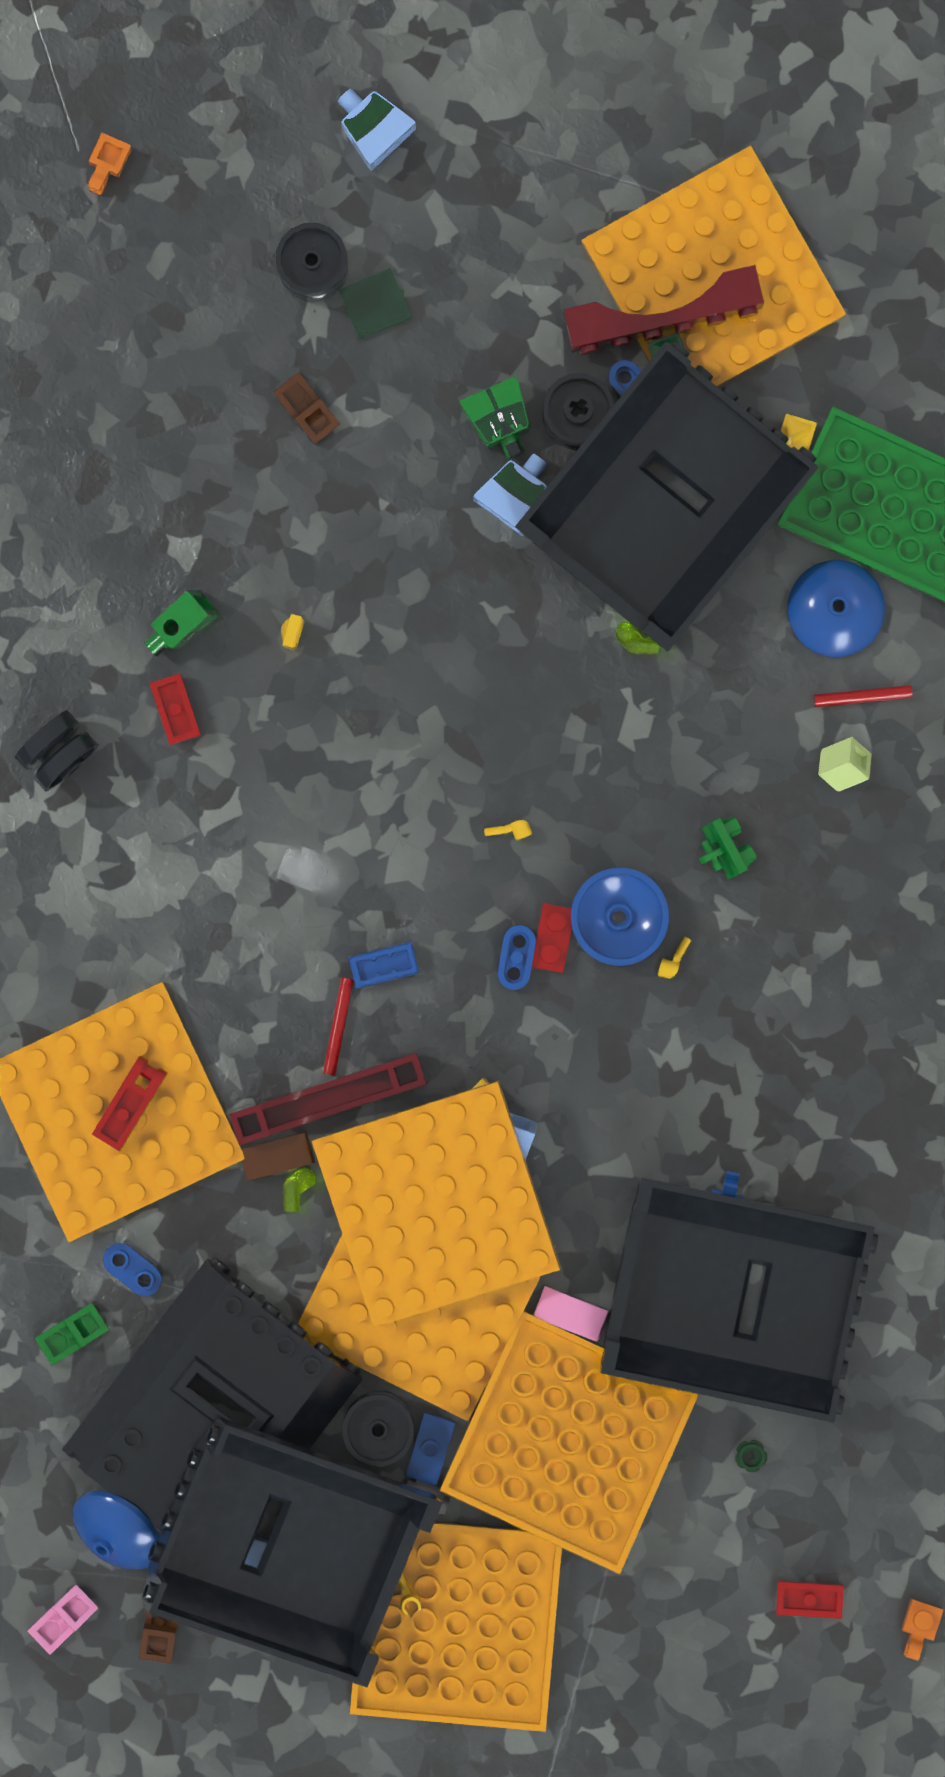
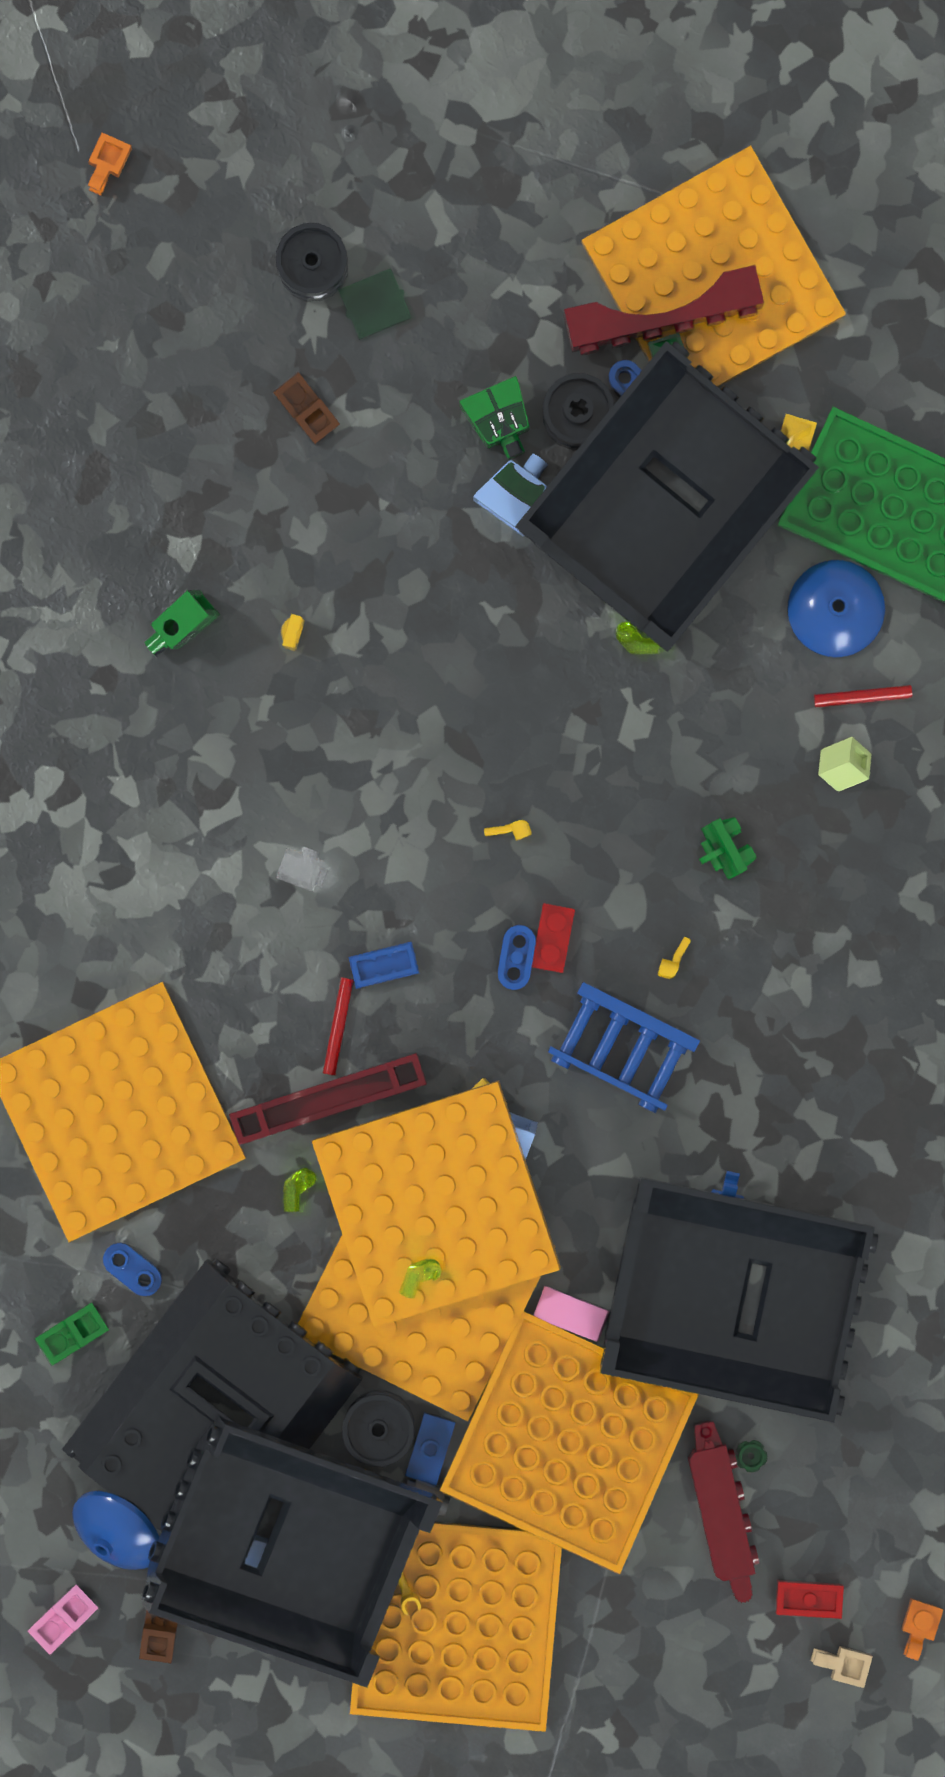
(59, 755): black wheel -> none
(128, 1104): red plate -> none
(175, 709): red plate -> none
(277, 1156): reddish brown slope -> none
(374, 126): light blue torso -> none
(417, 1273): none -> clear neon green arm
(644, 913): blue dish -> none
(650, 1029): none -> blue fence
(721, 1511): none -> dark red hinge
(847, 1666): none -> tan plate

